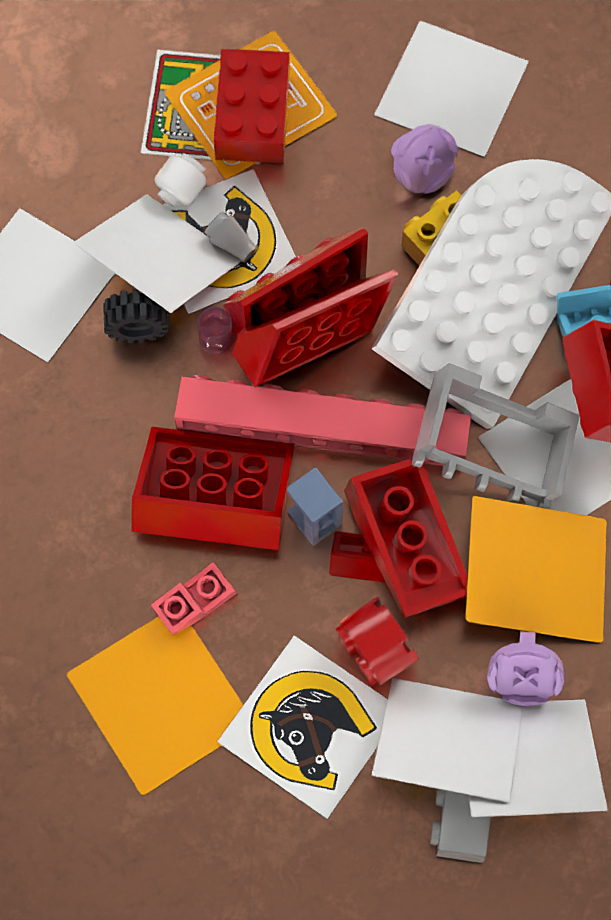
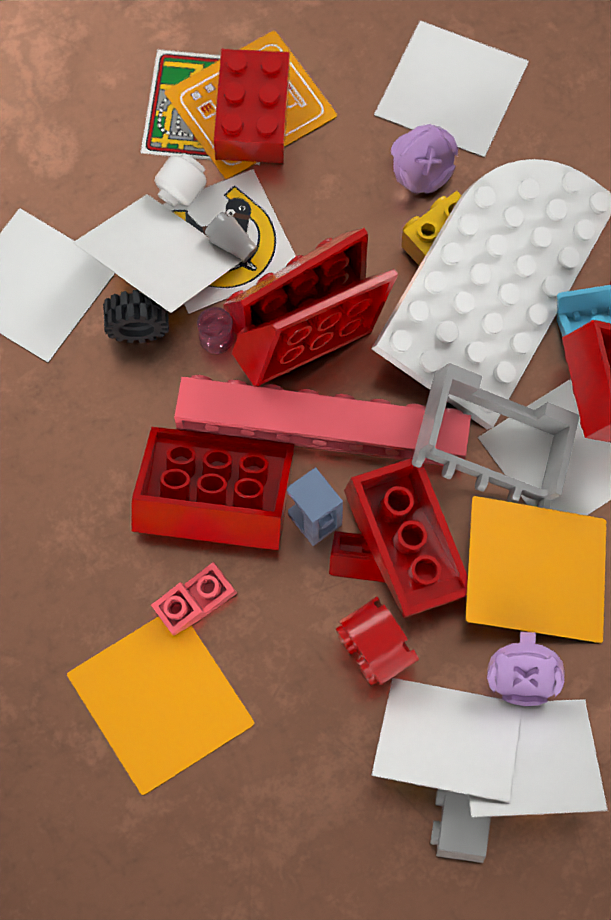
(308, 726): sticker -> none

